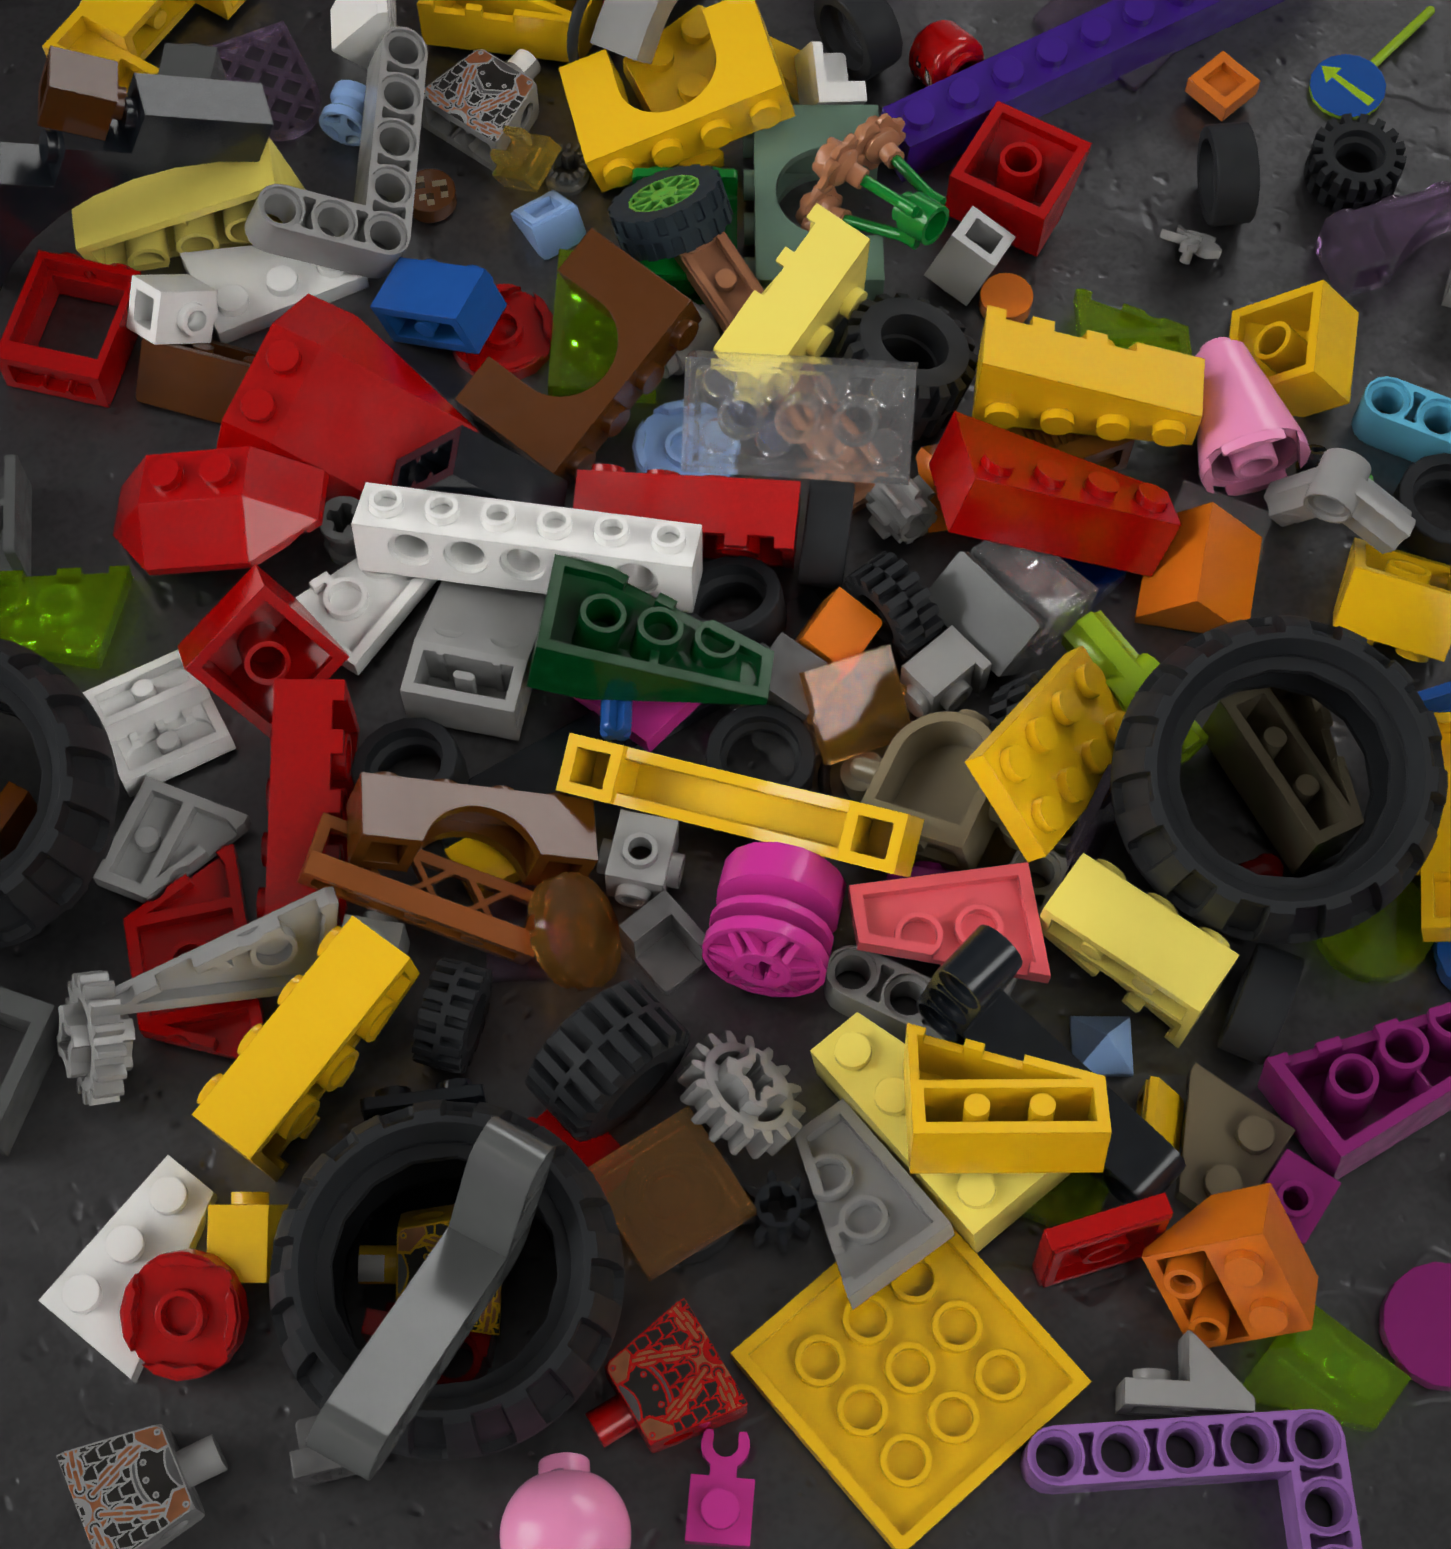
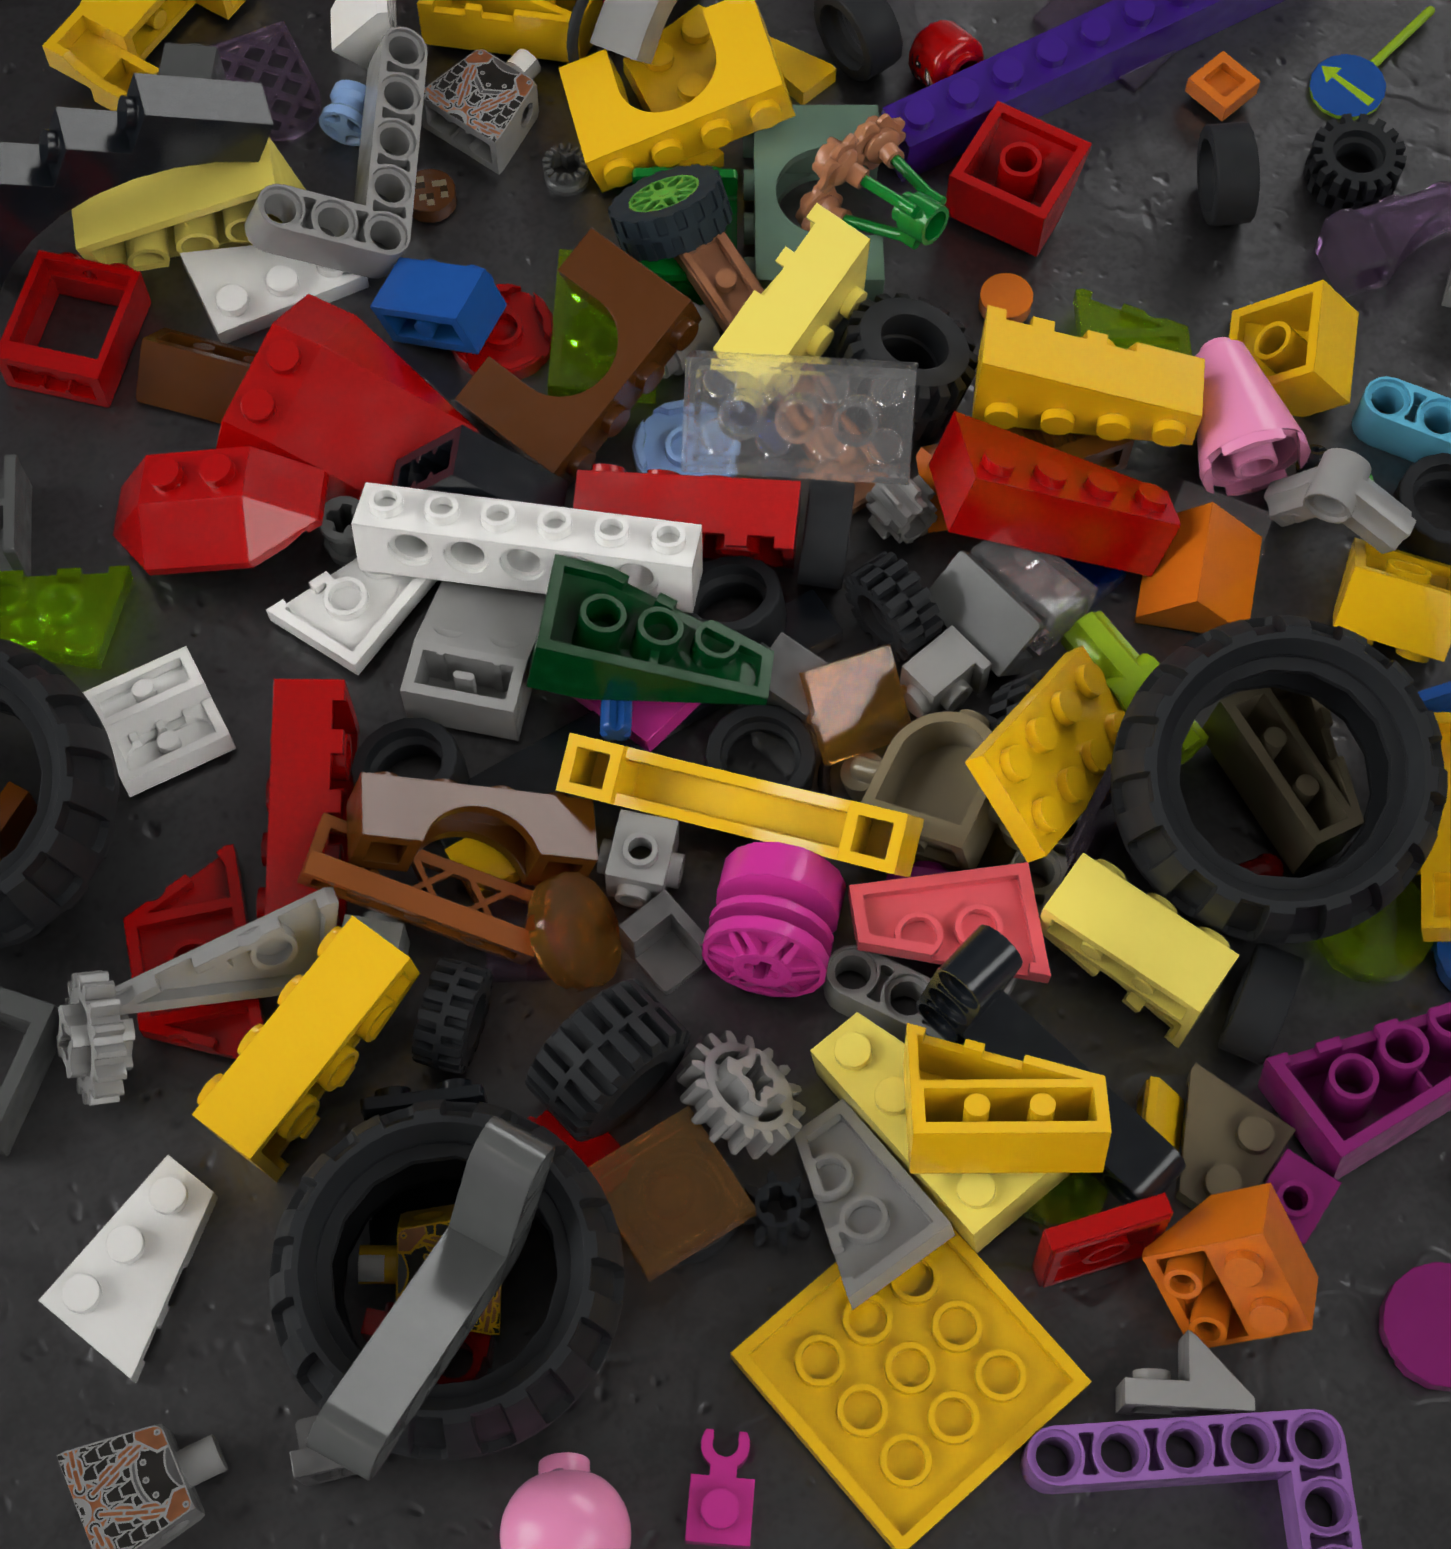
(79, 93): reddish brown brick -> none
(165, 838): light grey wing -> none
(172, 309): white brick -> none
(184, 1314): red tile -> none
(245, 1234): yellow brick -> none
(254, 638): red slope -> none
(525, 159): clear yellow tile -> none
(550, 224): light blue slope -> none
(667, 1385): torso -> none
(824, 78): white panel -> none
(839, 627): orange panel -> none
(963, 264): light grey brick -> none
(1103, 1044): light blue slope -> none
(1192, 242): light grey plant -> none
(1328, 1373): clear neon green wing -> none

